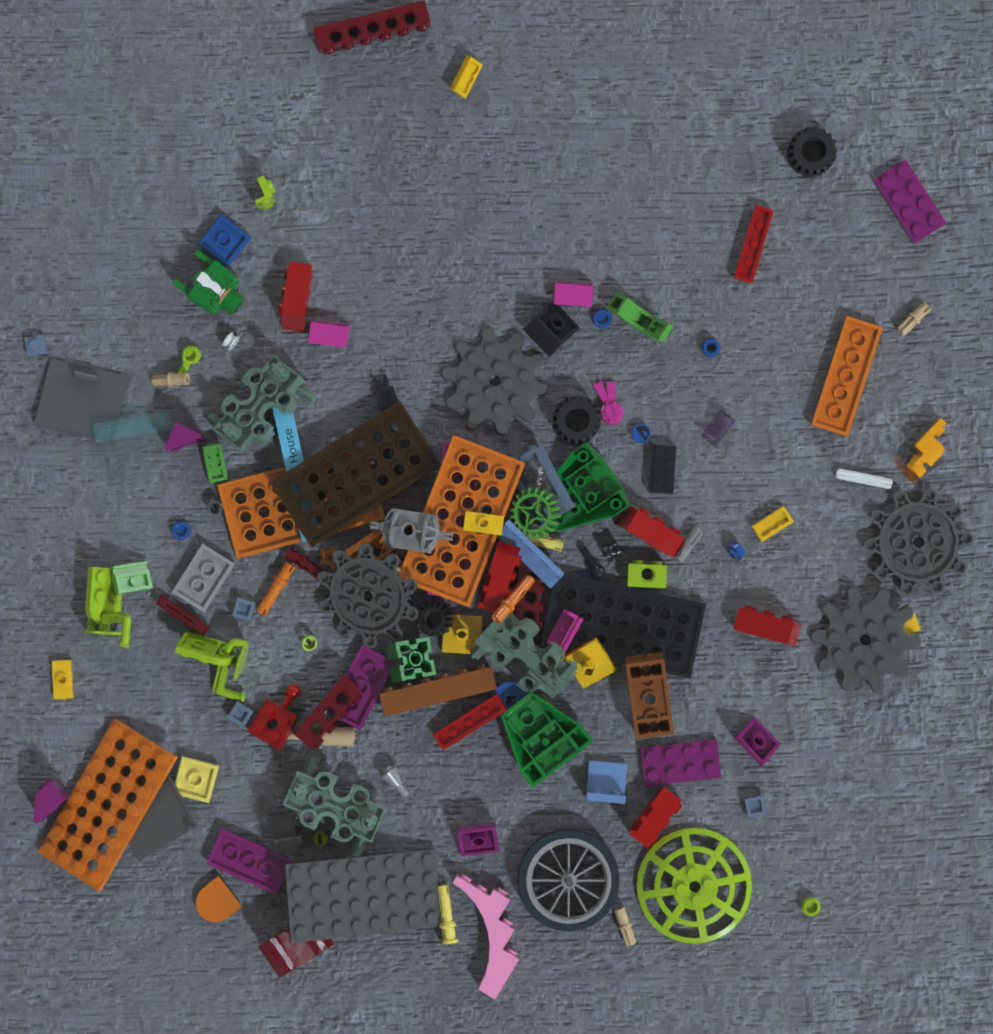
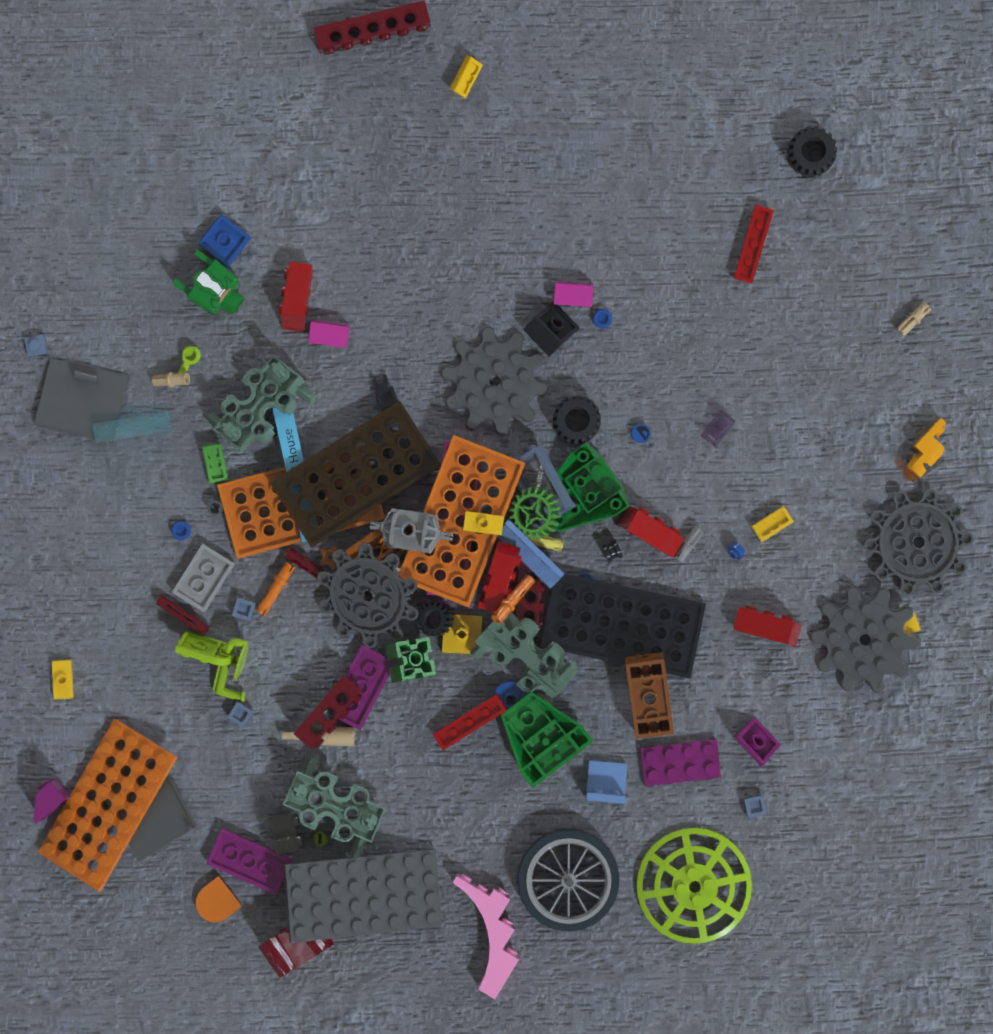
(104, 606): lime plate -> none
(131, 577): bright green plate -> none
(182, 437): magenta slope -> none
(196, 779): light yellow plate -> none
(230, 341): white bush -> none
(268, 189): lime bracket -> none
(272, 711): red plate -> none
(306, 646): lime hinge -> none
(391, 776): light grey cone -> none
(437, 691): dark orange brick -> none
(447, 924): light yellow pin -> none
(478, 839): magenta slope -> none
(565, 629): dark pink hinge -> none
(591, 661): yellow tile -> none
(597, 571): black bar -> none
(611, 411): dark pink piece -> none
(625, 926): tan axle -> none
(635, 578): lime brick -> none
(639, 318): bright green arch -> none
(655, 817): red wedge -> none
(662, 469): black piece -> none
(710, 341): blue plate -> none
(810, 906): lime plate -> none
(846, 376): orange plate -> none
(864, 478): white axle -> none
(909, 201): magenta plate -> none

